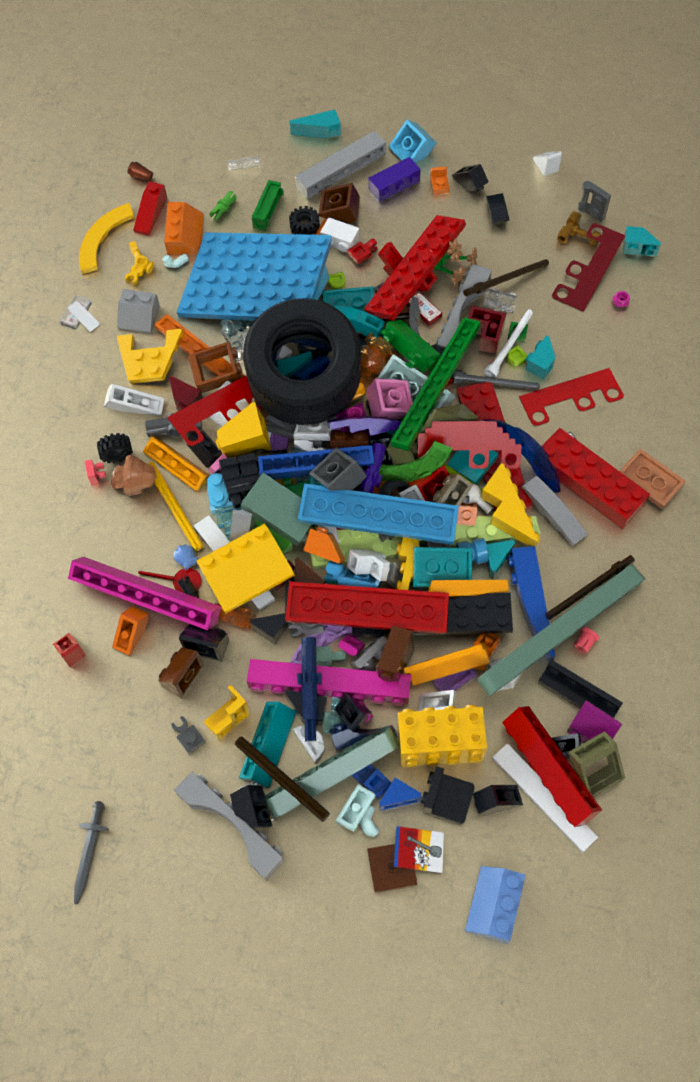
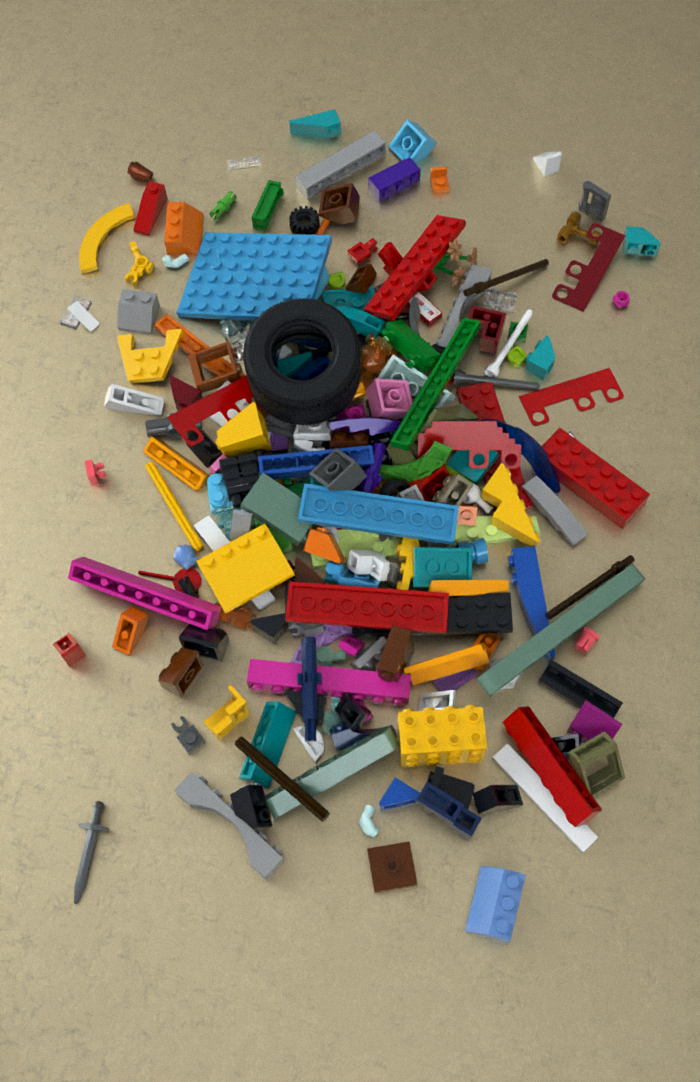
(114, 448): black tyre -> none
(133, 476): nougat head -> none
(343, 234): white piece -> none
(355, 808): light aqua slope -> none
(361, 279): none -> reddish brown slope
(372, 780): blue slope -> none
(419, 849): sticker -> none
(449, 810): none -> dark blue slope
(471, 177): black slope -> none
(497, 208): black slope -> none
(498, 555): teal slope -> none
(653, 478): nougat plate -> none

